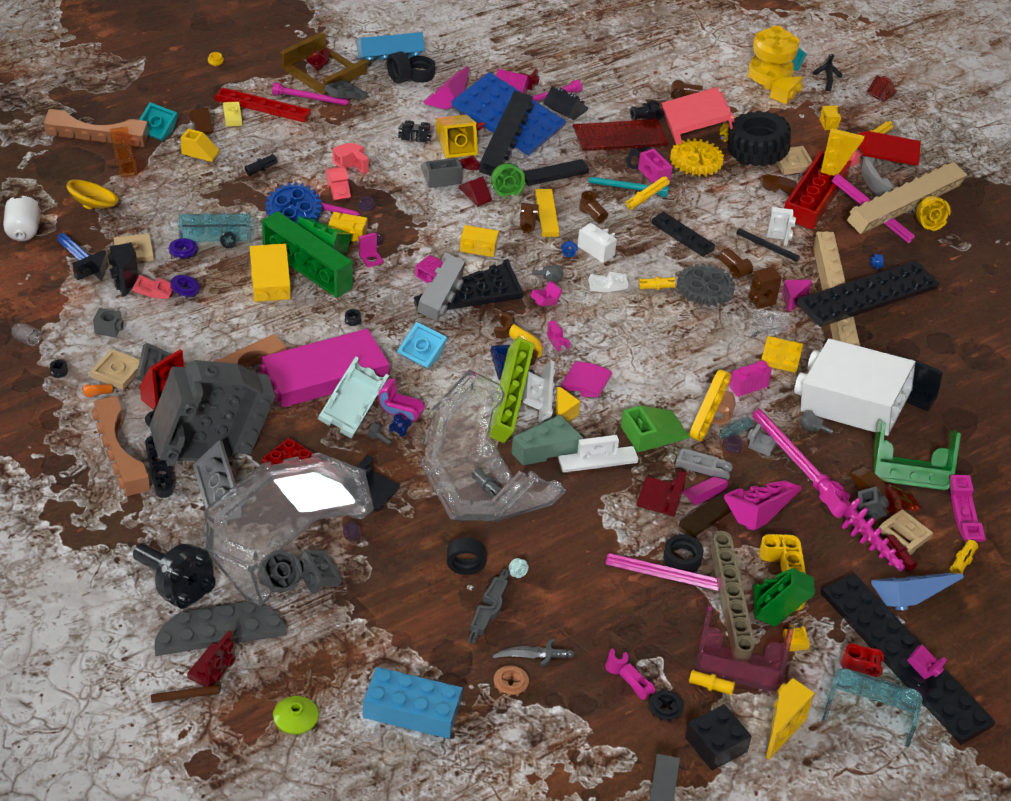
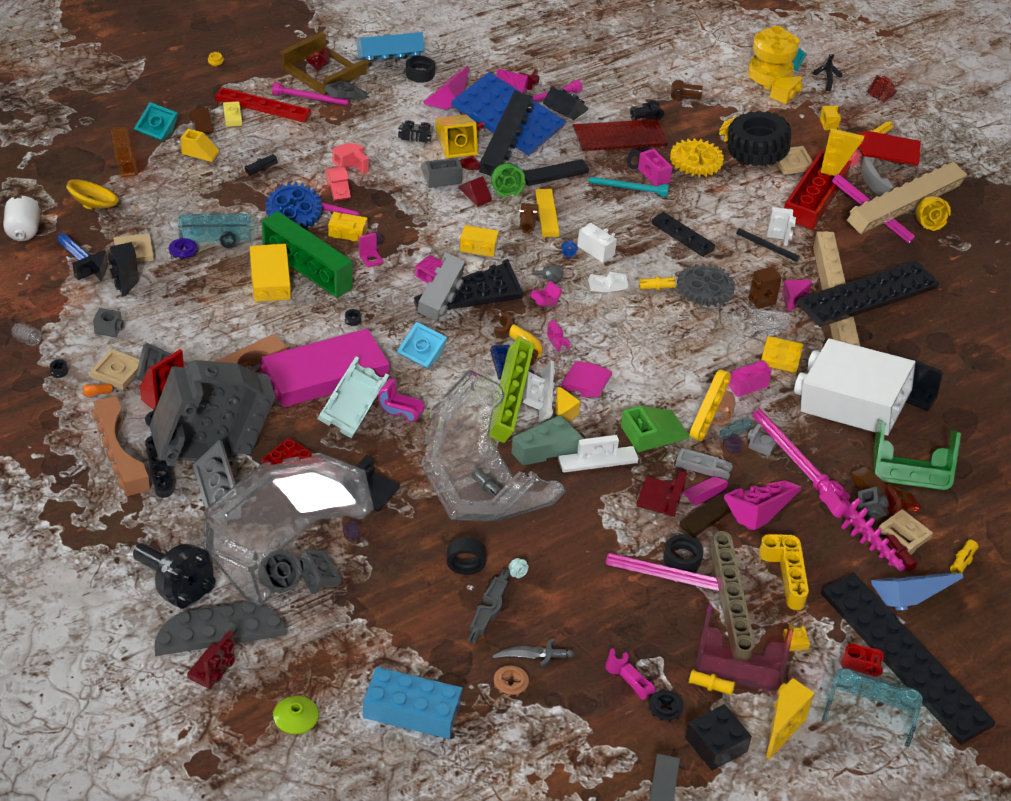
(63, 125): nougat arch -> none
(150, 288): coral slope -> none
(180, 281): dark purple gear -> none
(183, 694): reddish brown bar -> none
(330, 235): green wedge -> none
(366, 203): clear purple plate -> none
(374, 431): dark grey hand -> none
(398, 419): clear blue plate -> none
(399, 67): black tyre -> none
(590, 206): reddish brown piece -> none
(642, 196): yellow axle -> none
(696, 112): coral panel -> none
(737, 266): reddish brown piece -> none
(774, 182): reddish brown slope -> none
(782, 595): green wedge -> none
(813, 423): dark grey piece -> none
(877, 261): blue plate -> none
(926, 663): dark pink bracket -> none
(964, 508): dark pink slope -> none

